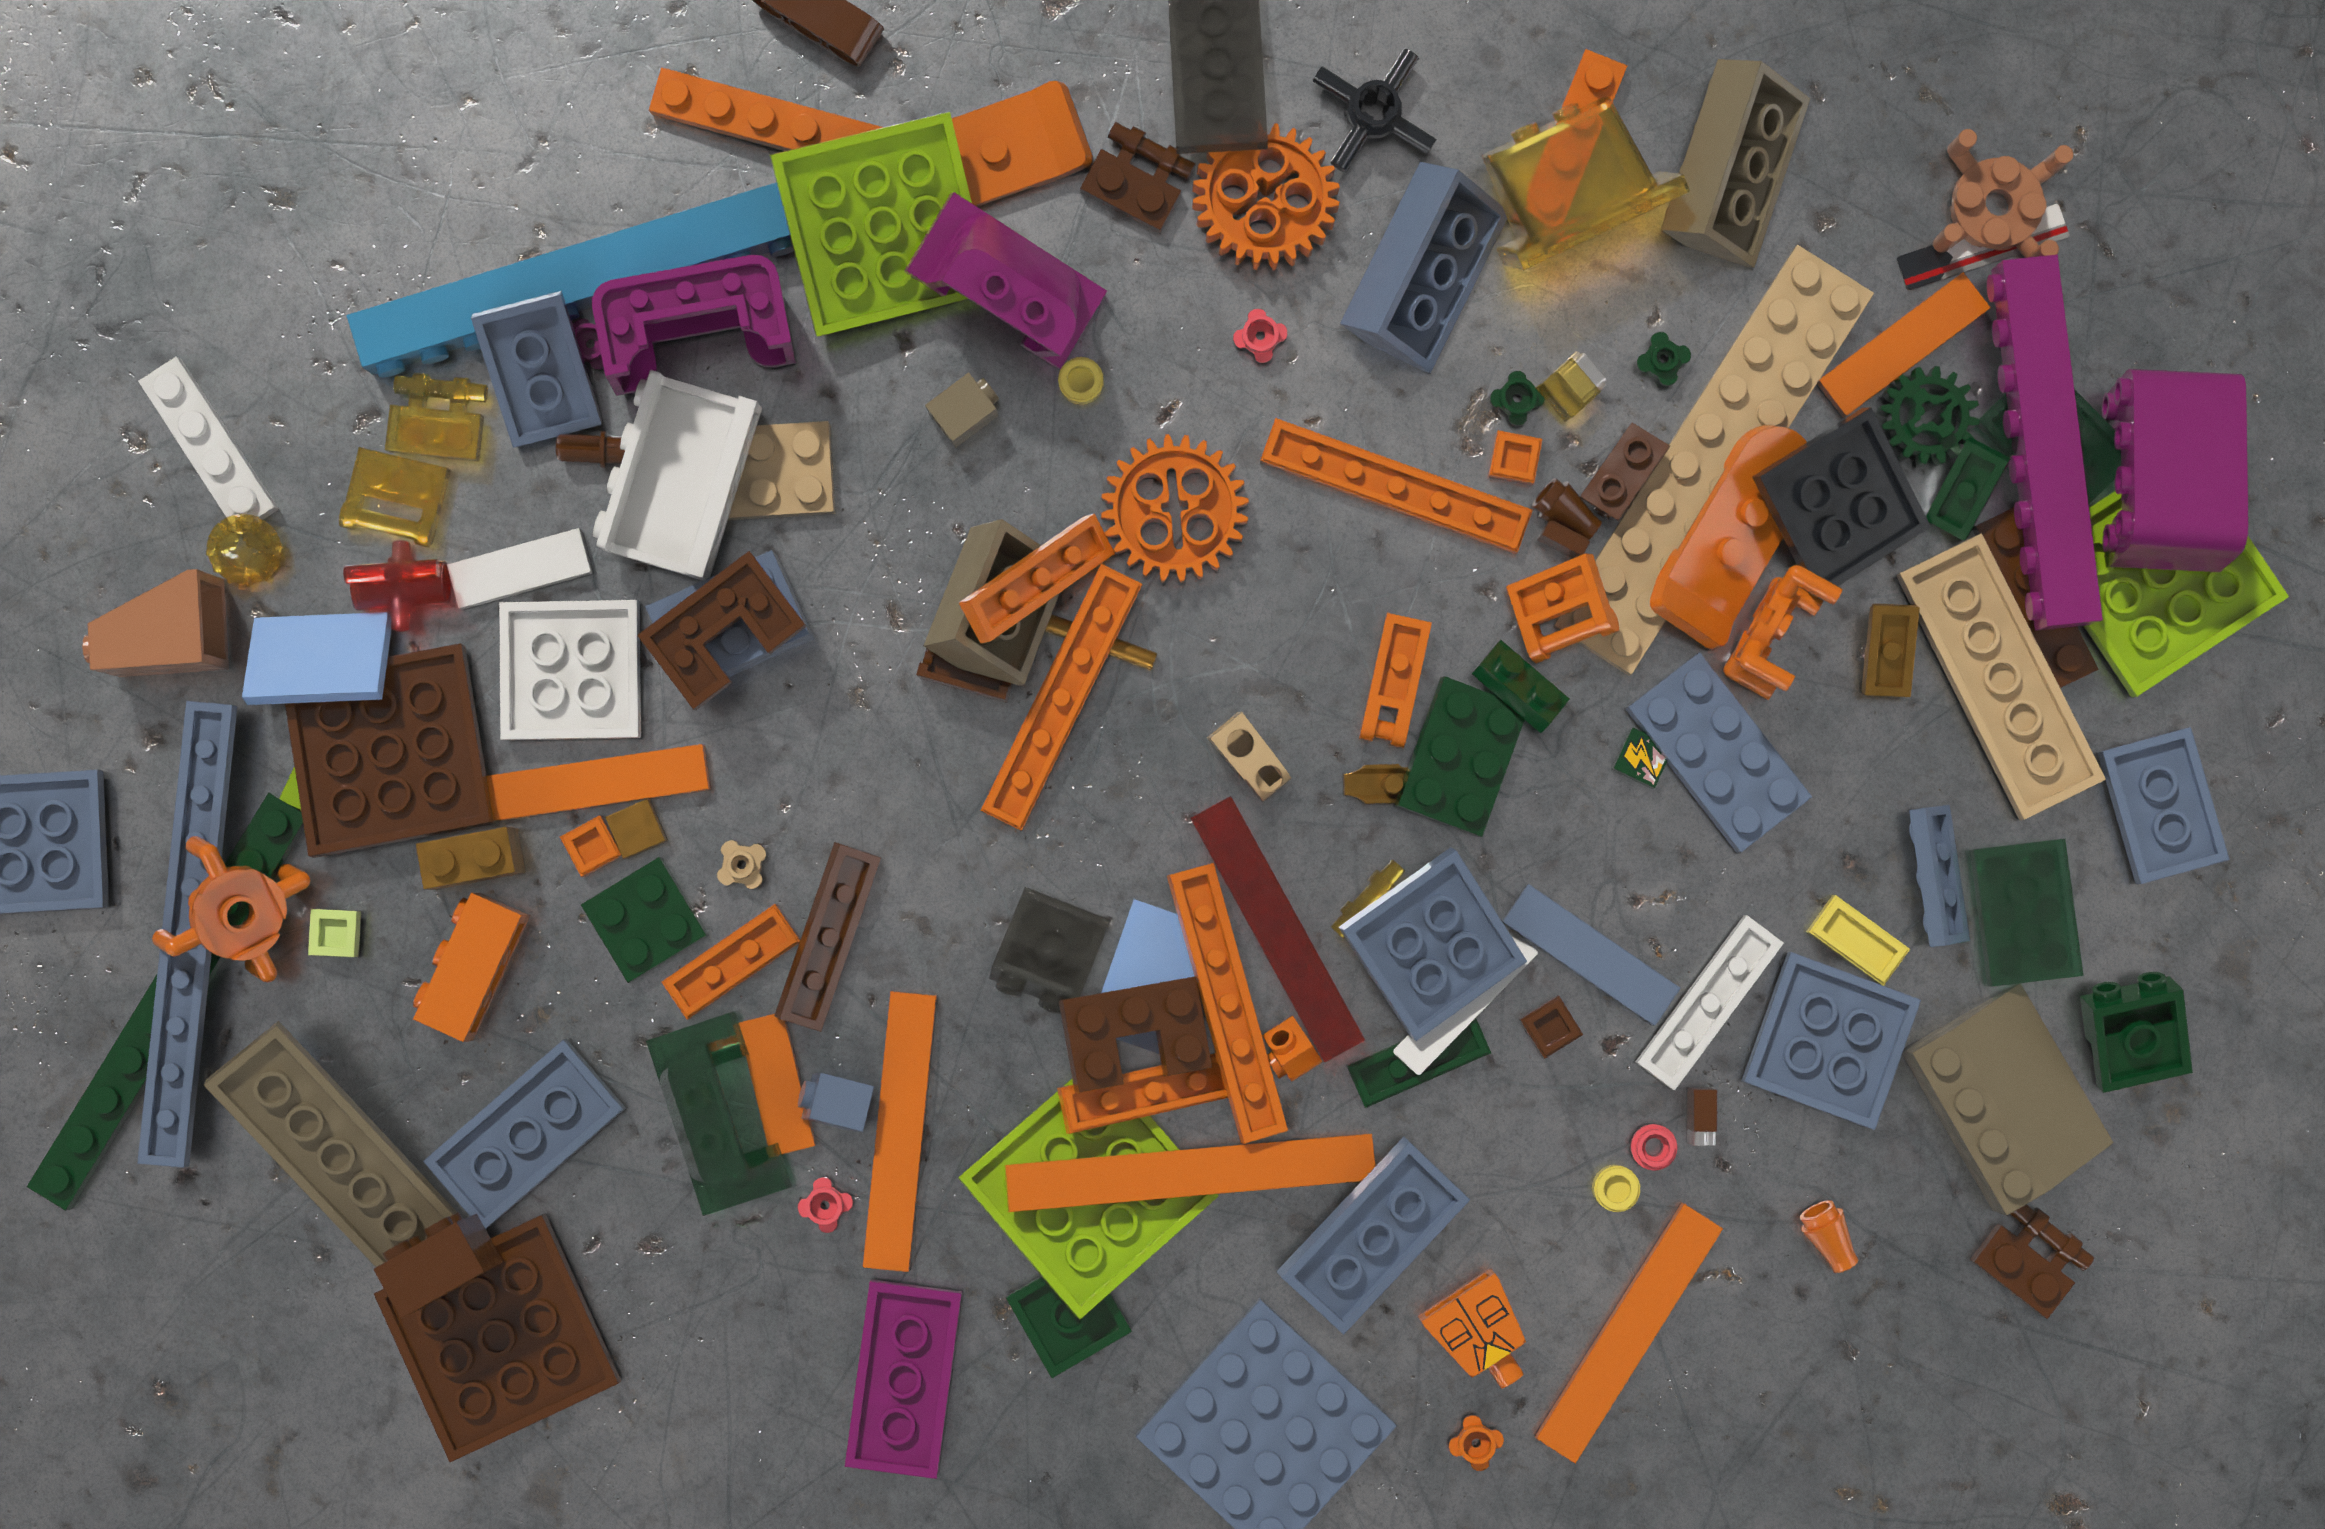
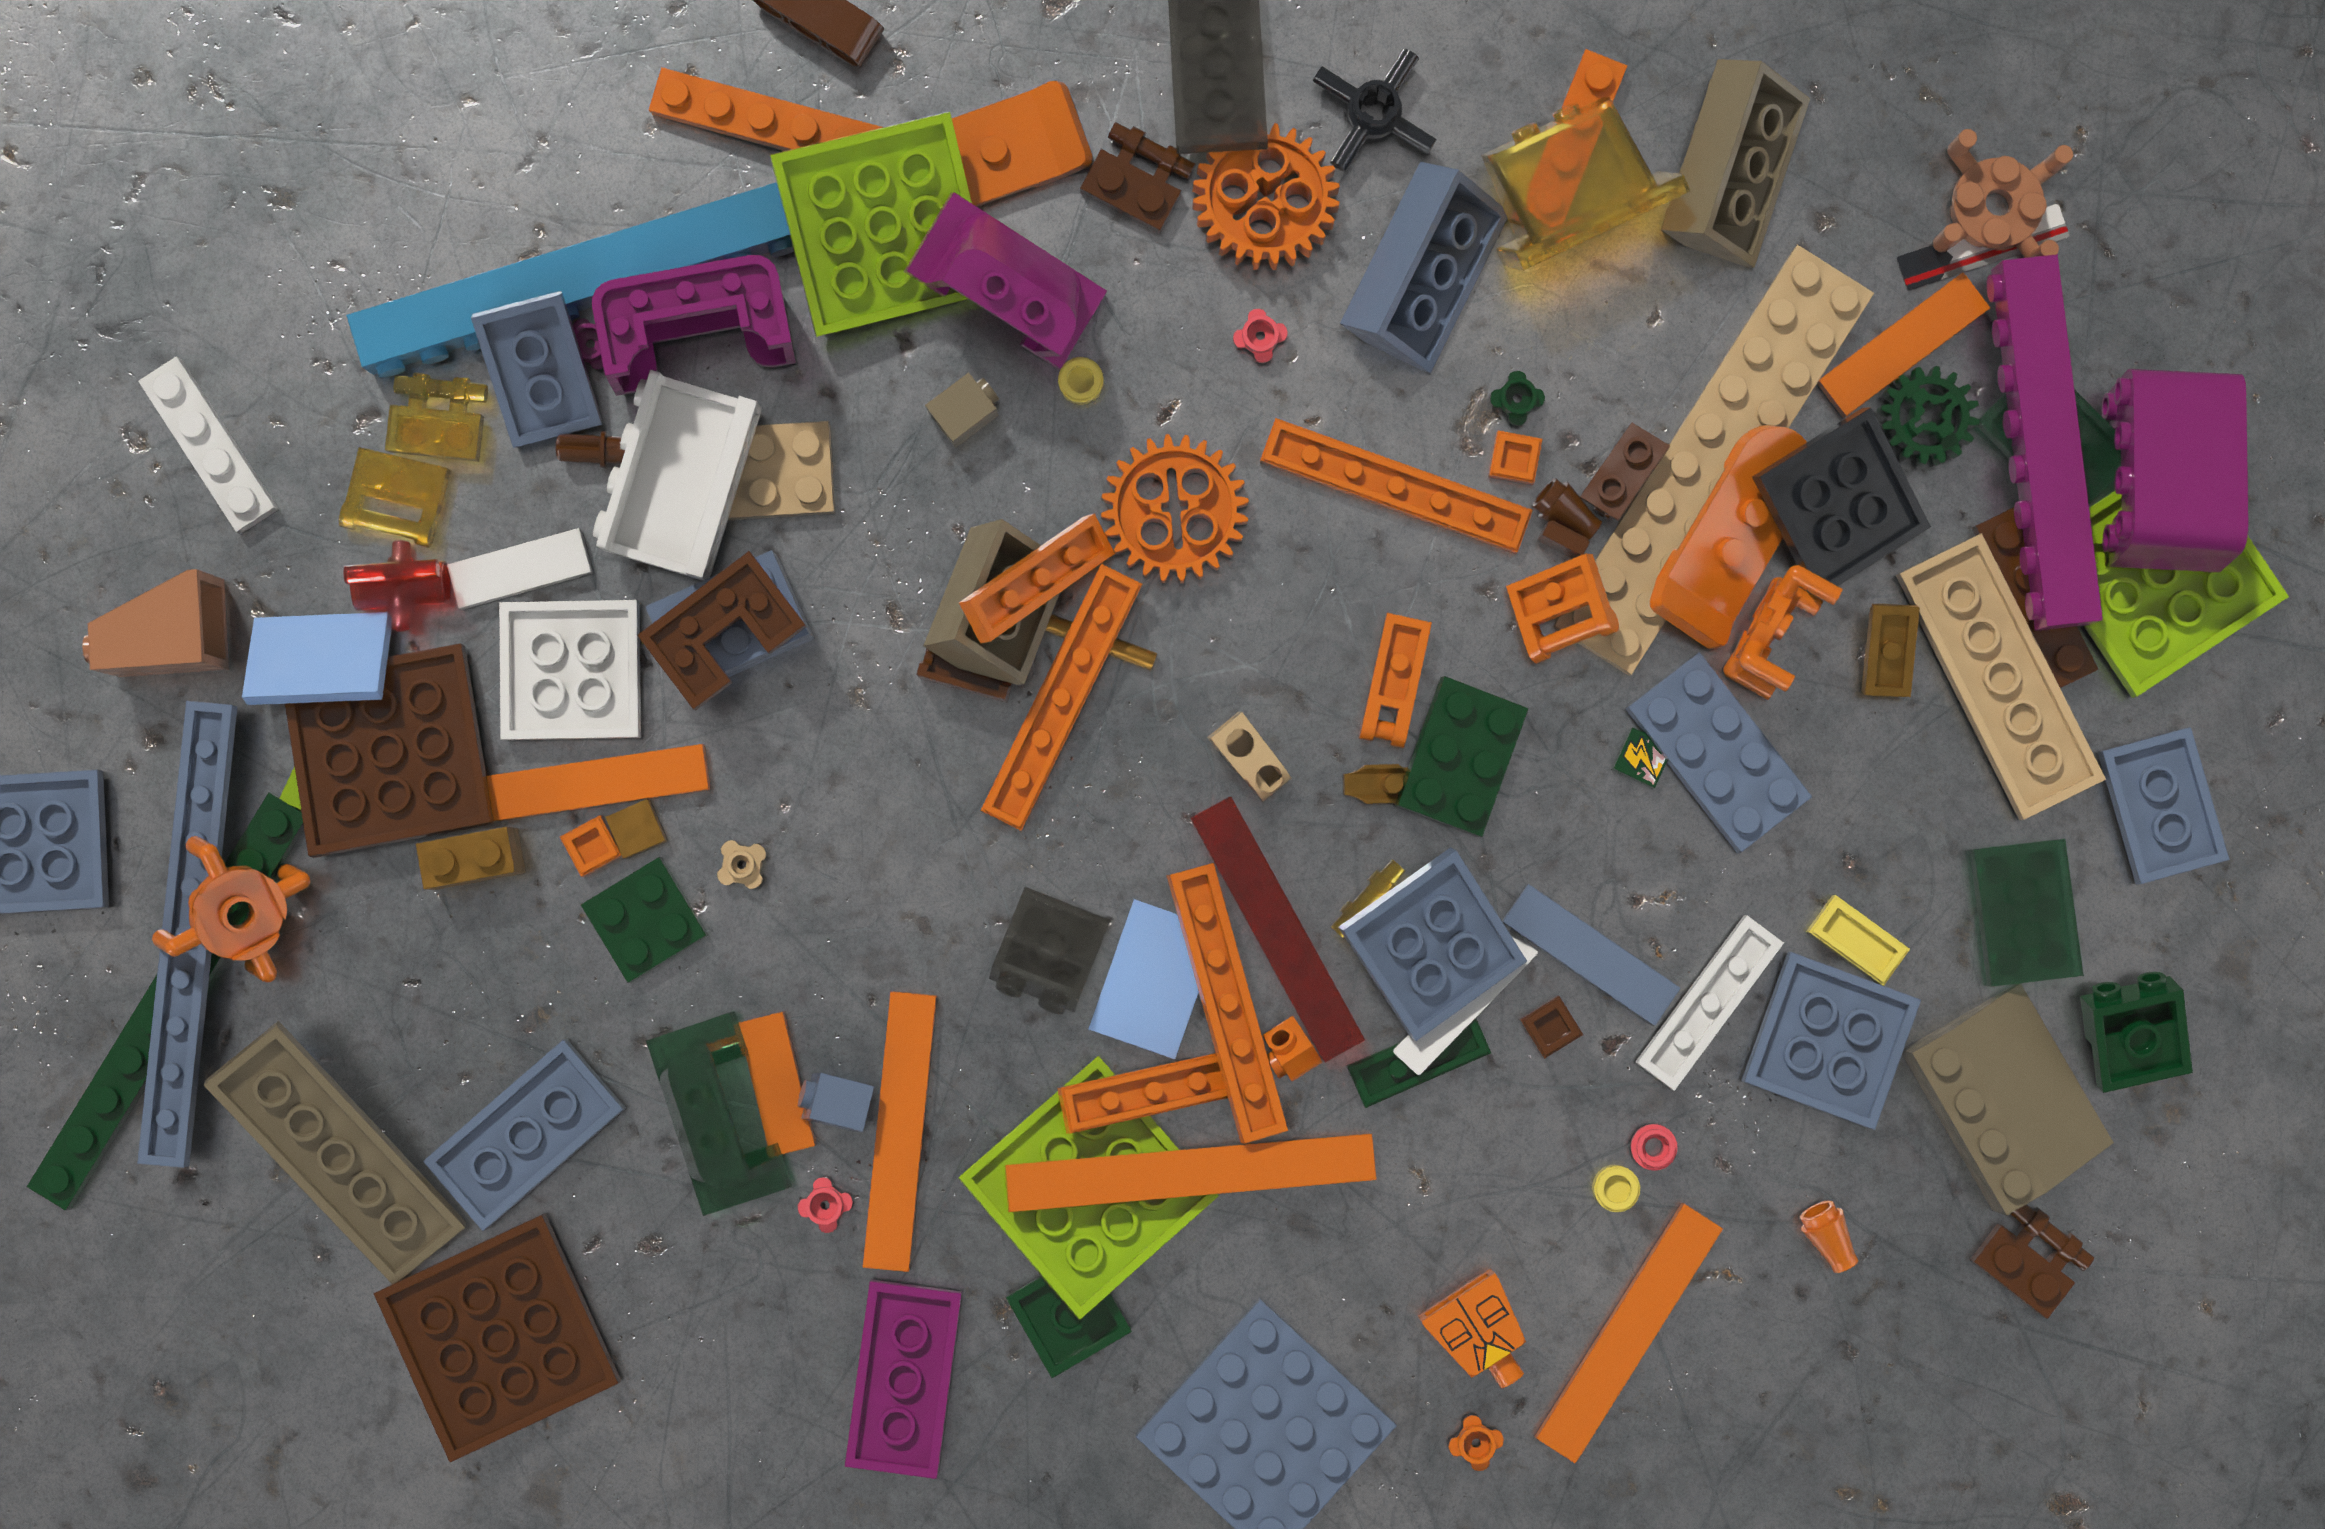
(257, 535): clear yellow gear -> none
(334, 933): yellowish green plate -> none
(429, 1269): reddish brown brick -> none
(469, 966): orange brick -> none
(731, 961): orange tile -> none
(827, 937): reddish brown plate -> none
(1098, 1019): reddish brown plate -> none
(1373, 1235): sand blue plate -> none
(1520, 686): dark green plate -> none
(1572, 385): clear yellow piece -> none
(1651, 362): dark green plate -> none
(1701, 1116): reddish brown piece -> none
(1939, 875): sand blue plate -> none
(1967, 488): dark green plate -> none

